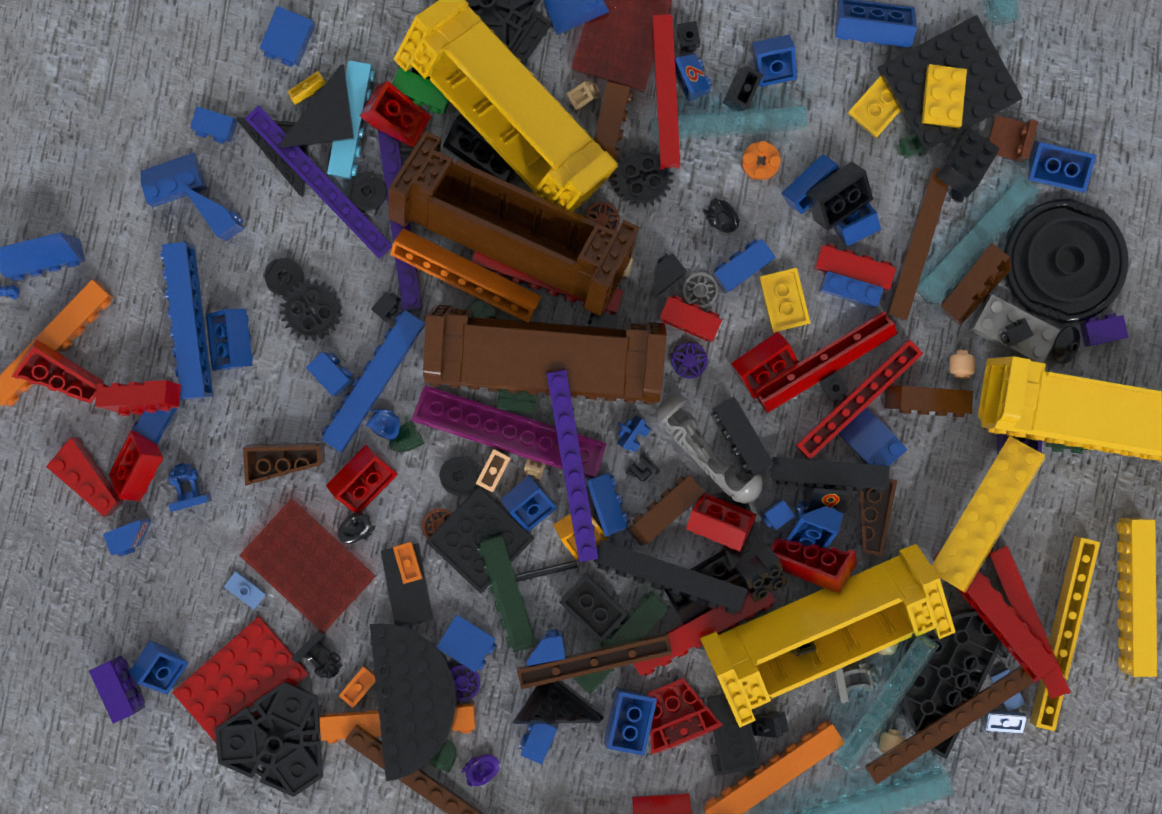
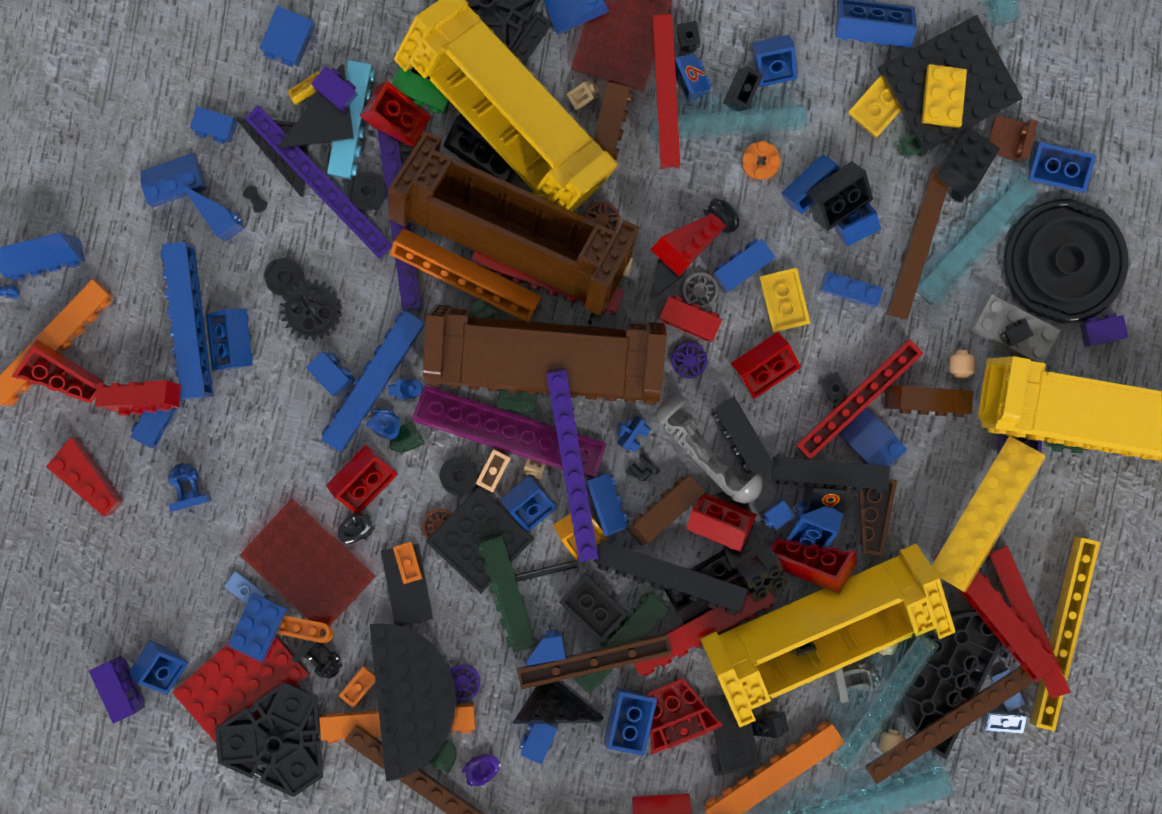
(126, 538): blue slope -> none
(135, 467): red slope -> none
(252, 194): none -> black piece
(257, 627): none -> blue plate
(276, 460): reddish brown wedge -> none
(305, 629): none -> orange plate
(334, 88): none -> dark purple brick
(386, 306): black brick -> none
(406, 389): none -> blue hips
(466, 644): blue brick -> none
(649, 193): black gear -> none
(685, 244): none -> red wedge
(825, 362): red tile -> none
(854, 266): red brick -> none
(977, 284): reddish brown wedge -> none
(1066, 344): black dish -> none
(1137, 596): yellow brick -> none

